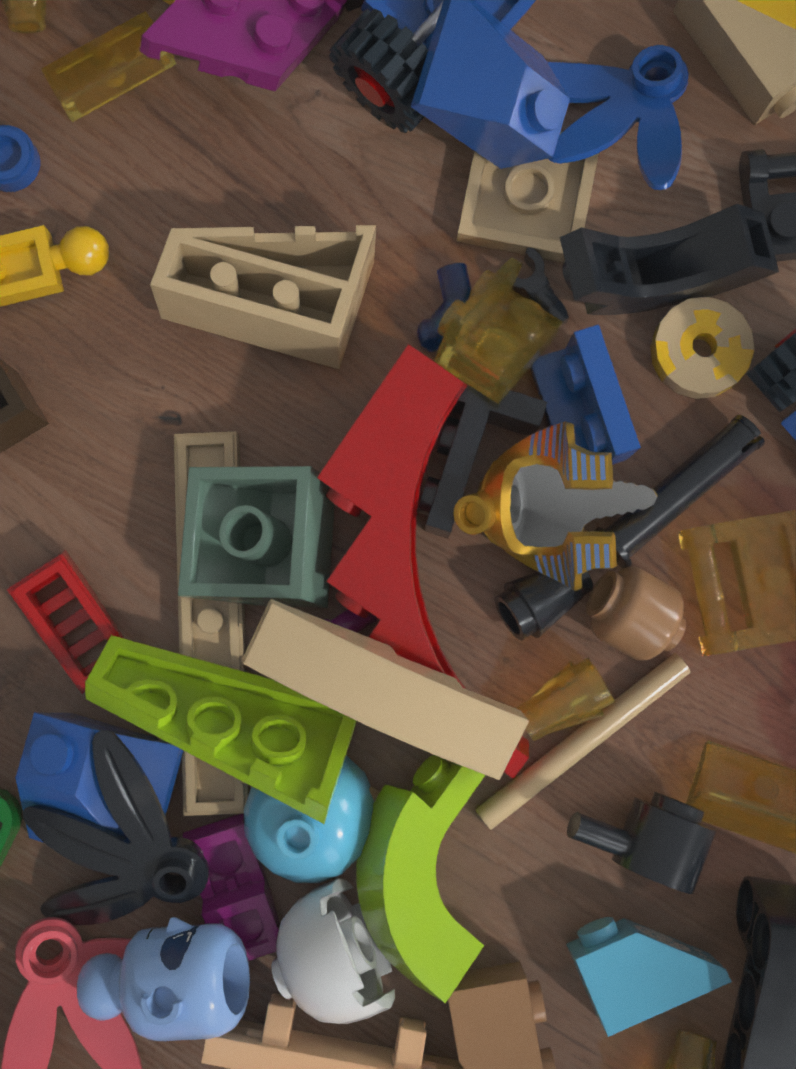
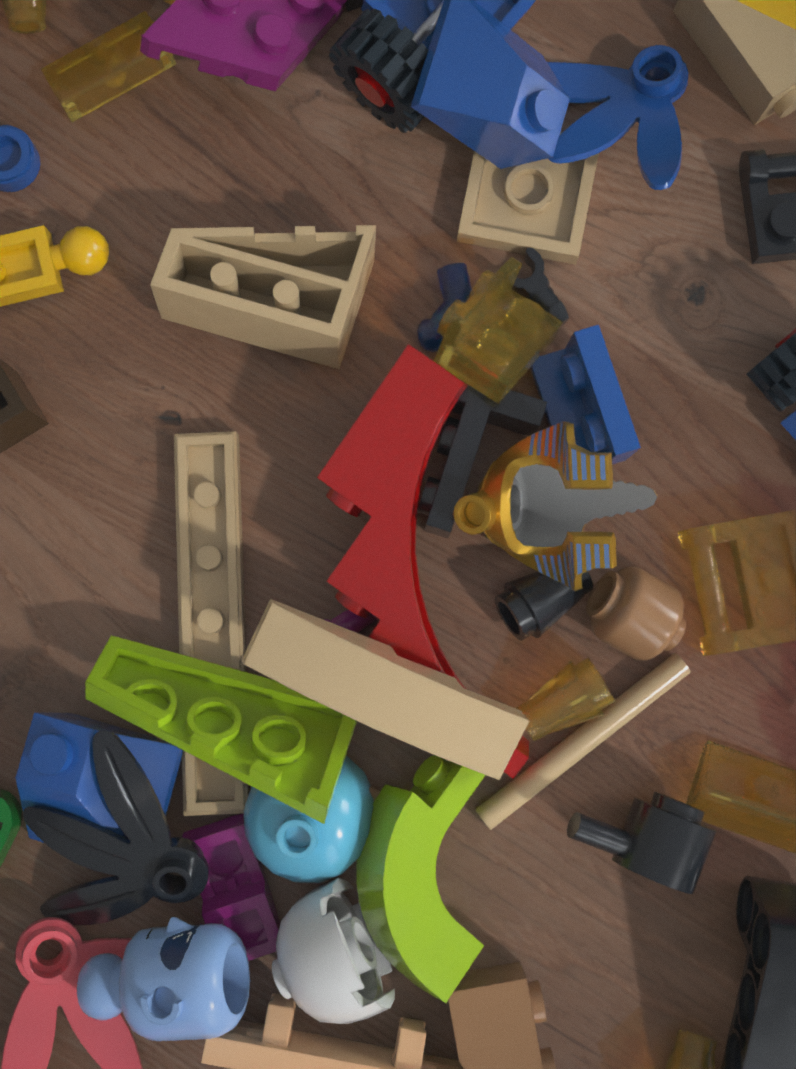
(38, 613): red slope -> none
(257, 536): sand green slope -> none
(639, 971): medium azure slope -> none
(670, 266): black arch -> none
(685, 486): black pin -> none
(721, 328): tan piece -> none

